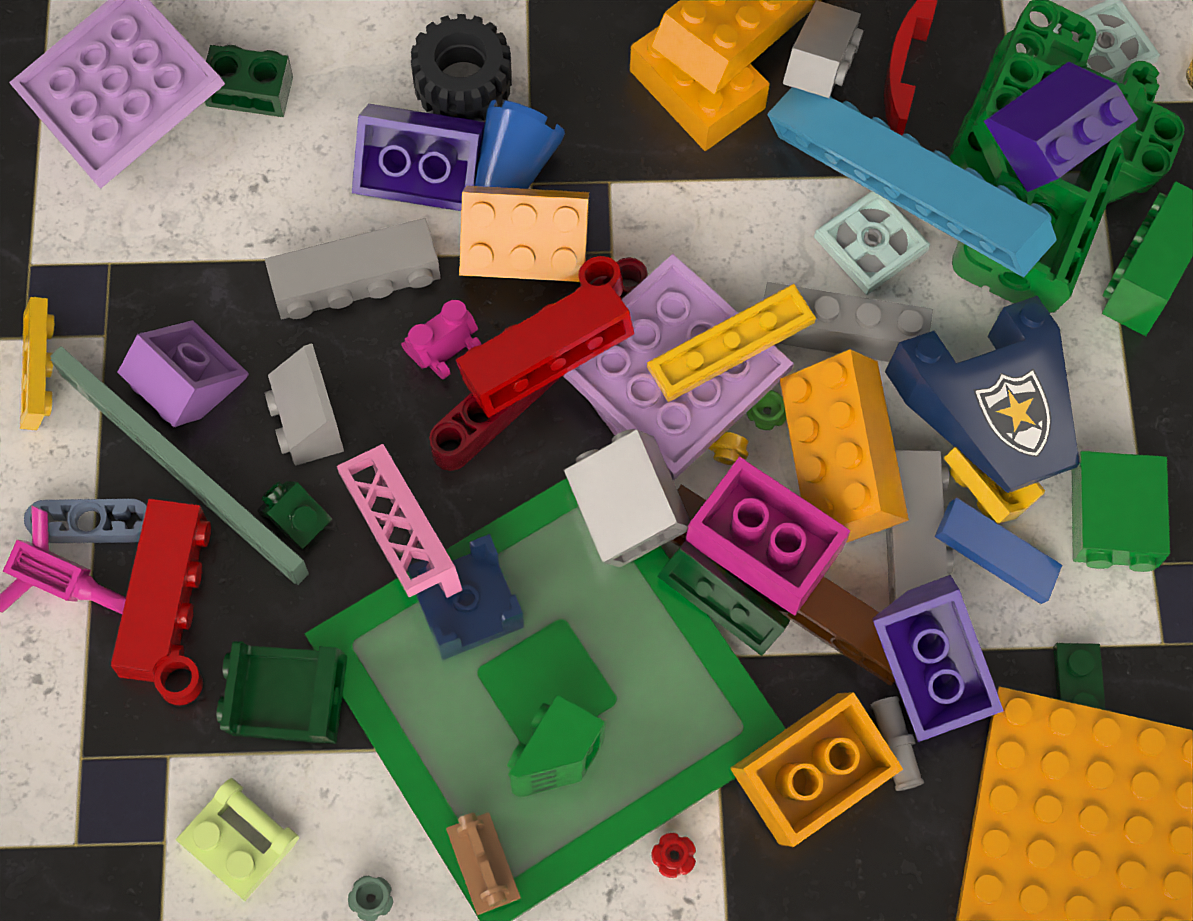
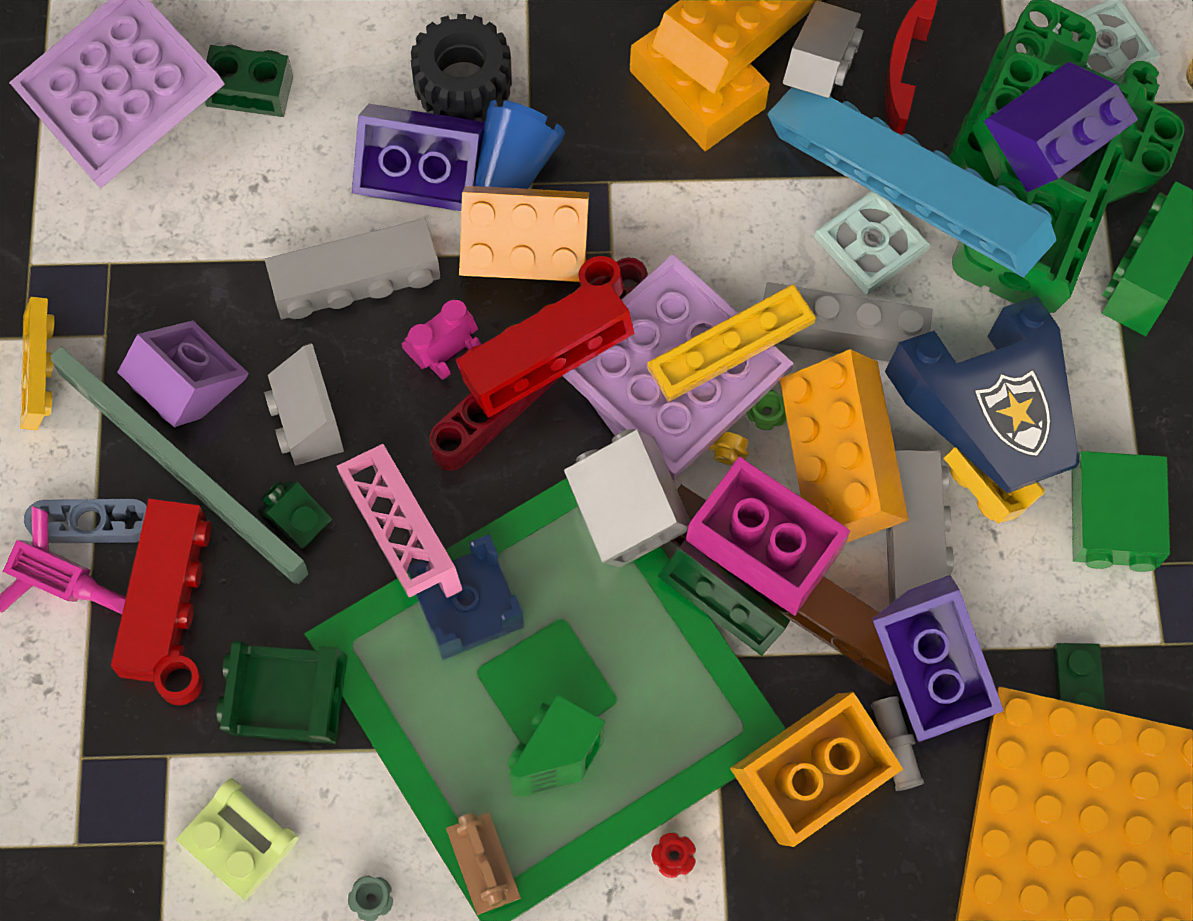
(998, 551): blue tile -> none

